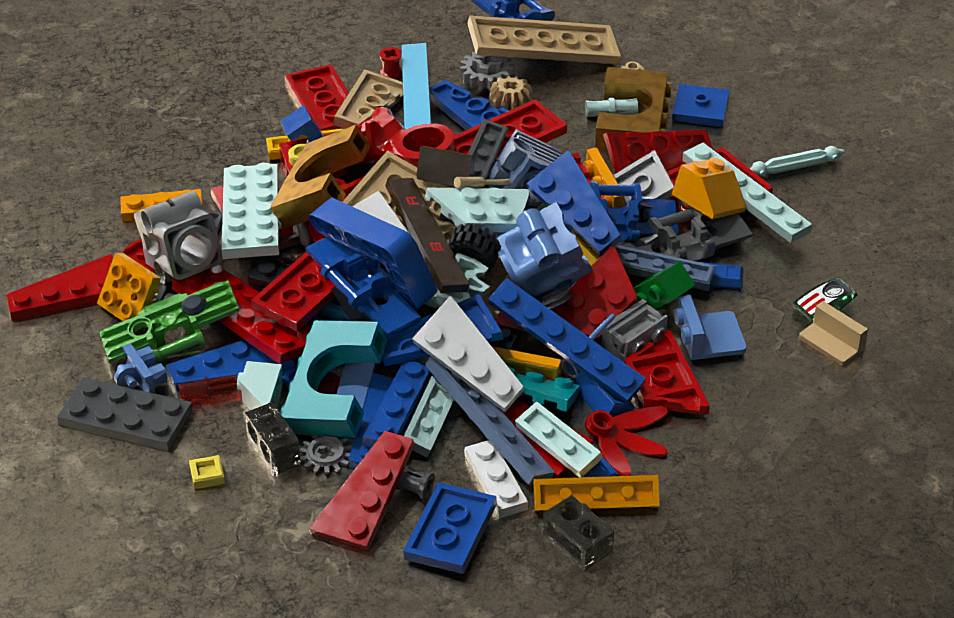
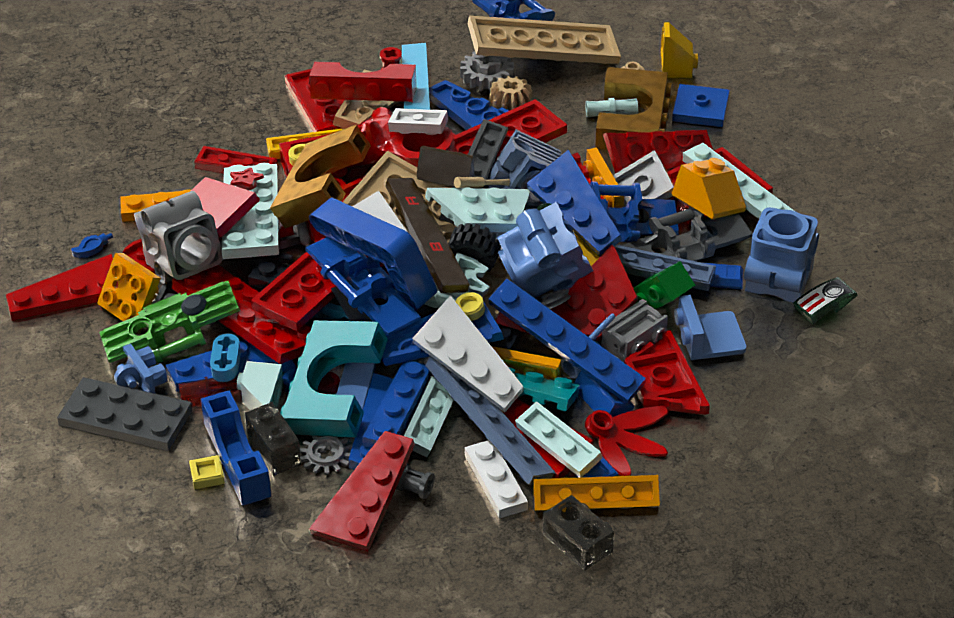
(91, 245): none -> blue piece
(217, 159): none -> red tile
(220, 357): none -> dark azure beam
(224, 202): none -> tile
(242, 465): none -> blue arch
(245, 179): none -> red plate
(301, 123): blue hinge -> none
(391, 83): none -> red arch
(418, 121): none -> white plate
(450, 528): blue plate -> none
(471, 304): none -> light yellow tile
(677, 53): none -> yellow slope
(781, 254): none -> medium blue piece
(796, 161): light aqua wheel -> none
(835, 334): tan panel -> none

